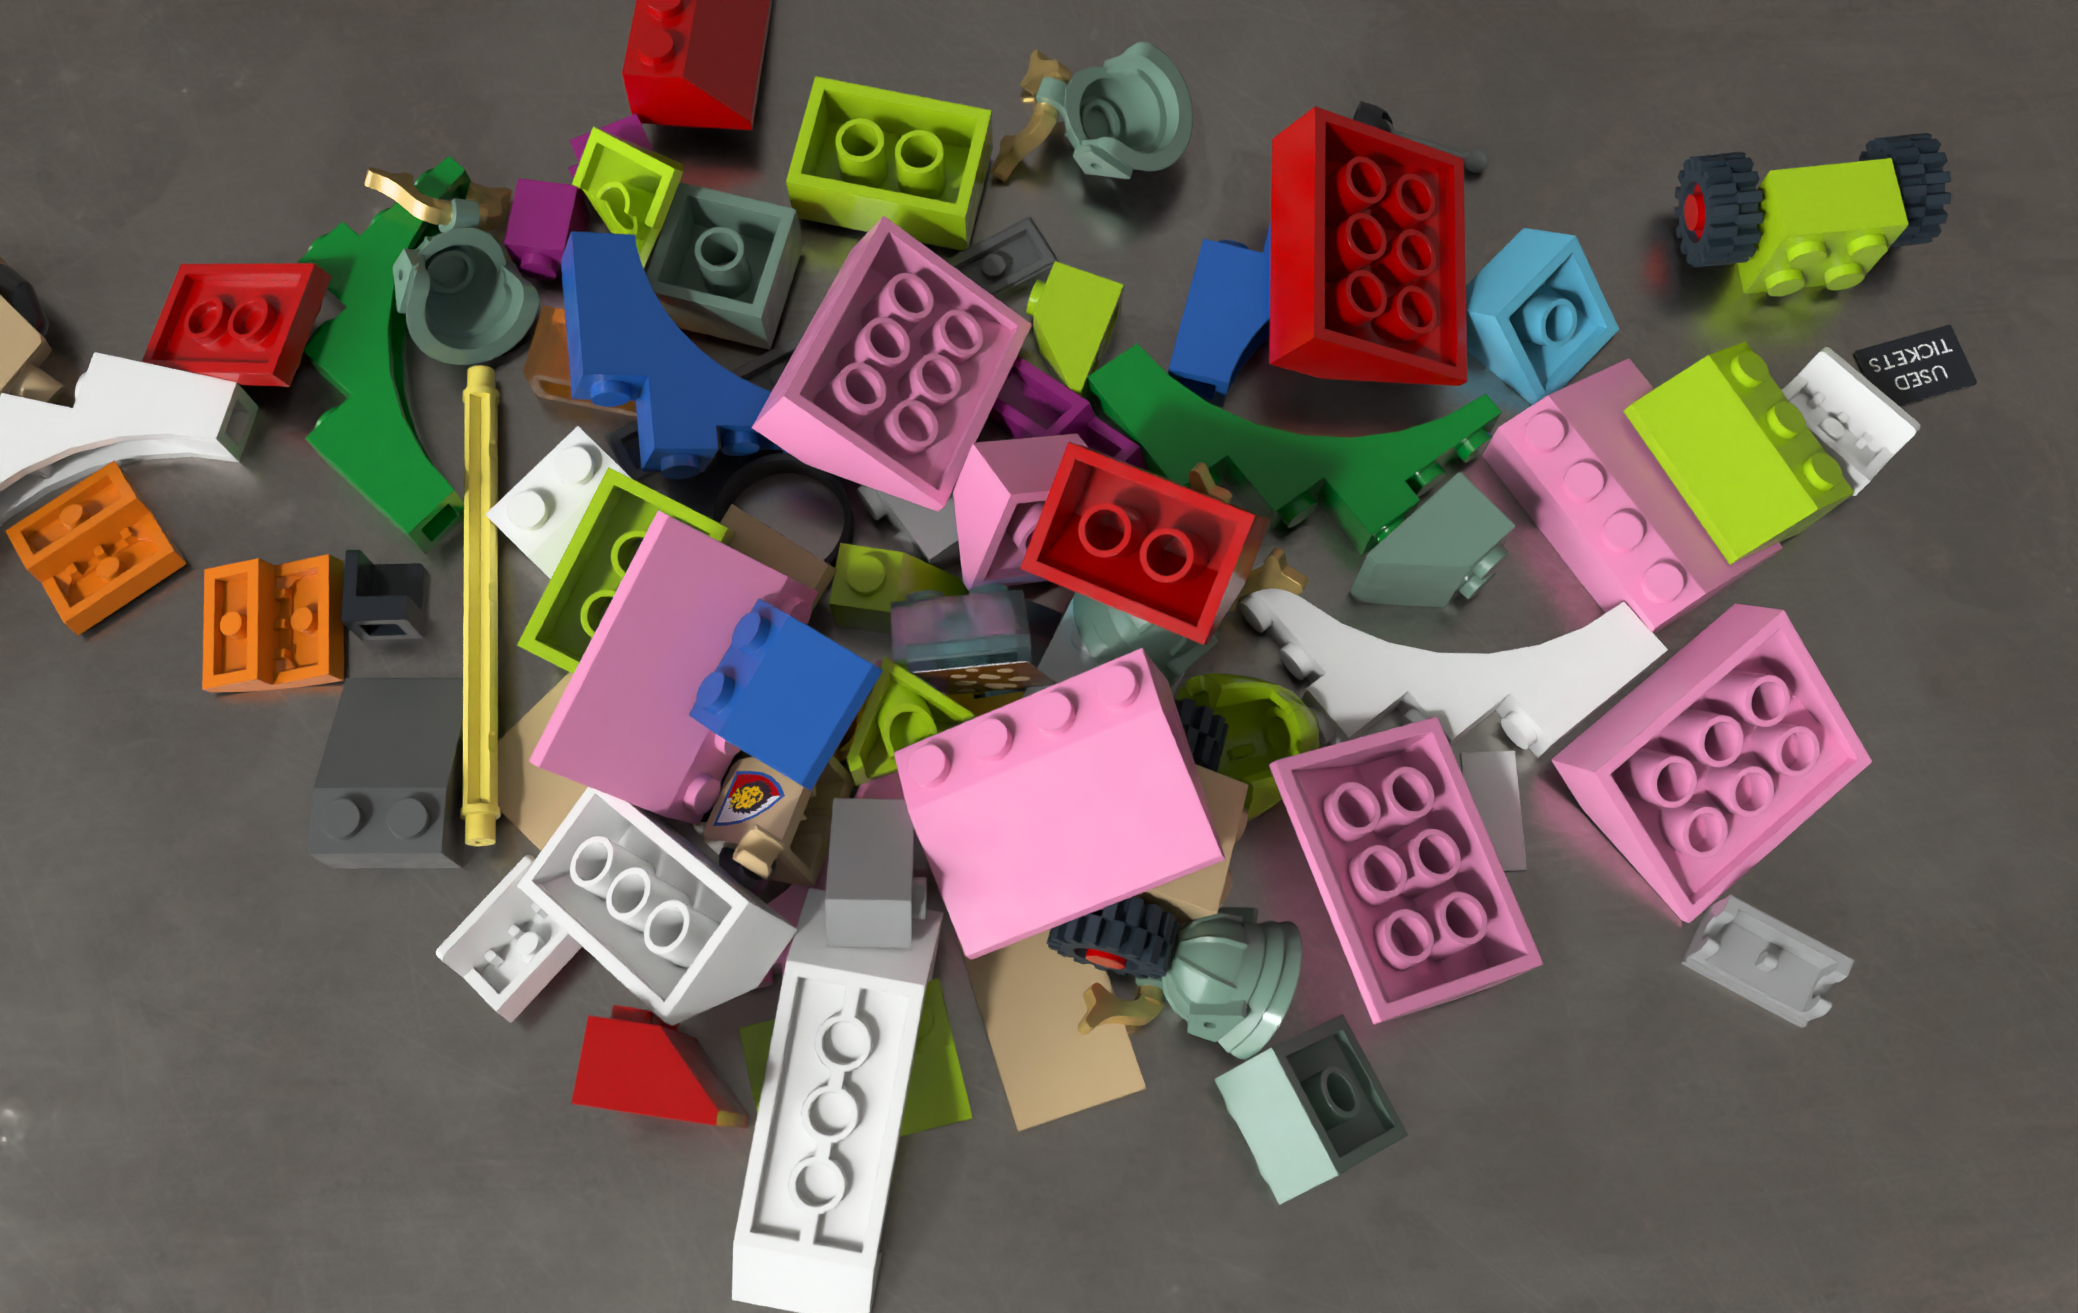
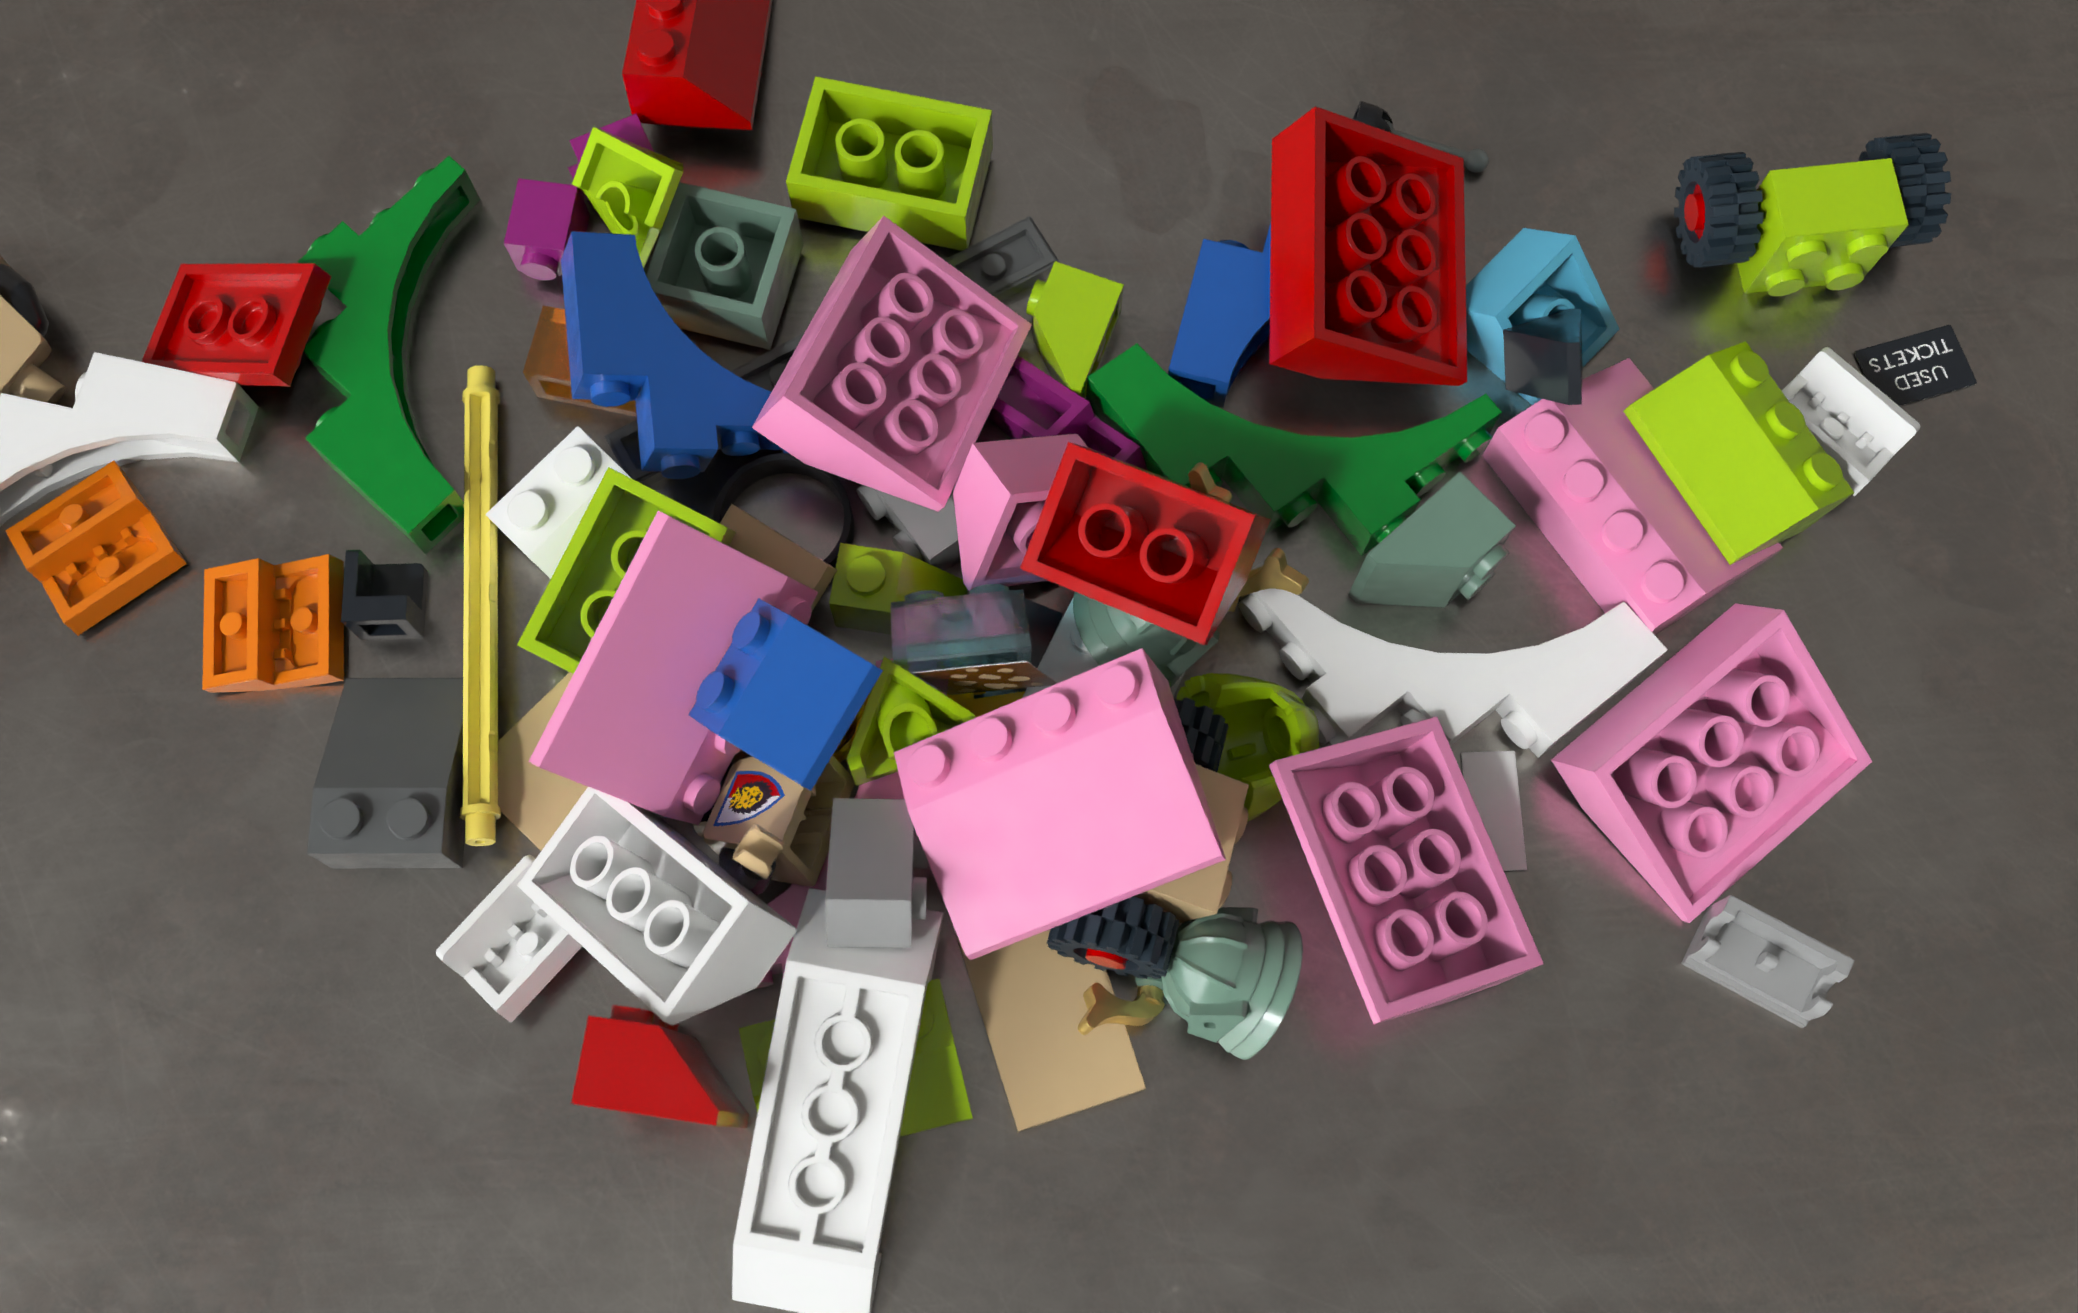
(456, 285): sand green helmet -> none
(1114, 115): sand green helmet -> none
(1310, 1108): sand green slope -> none
(1546, 357): none -> black slope

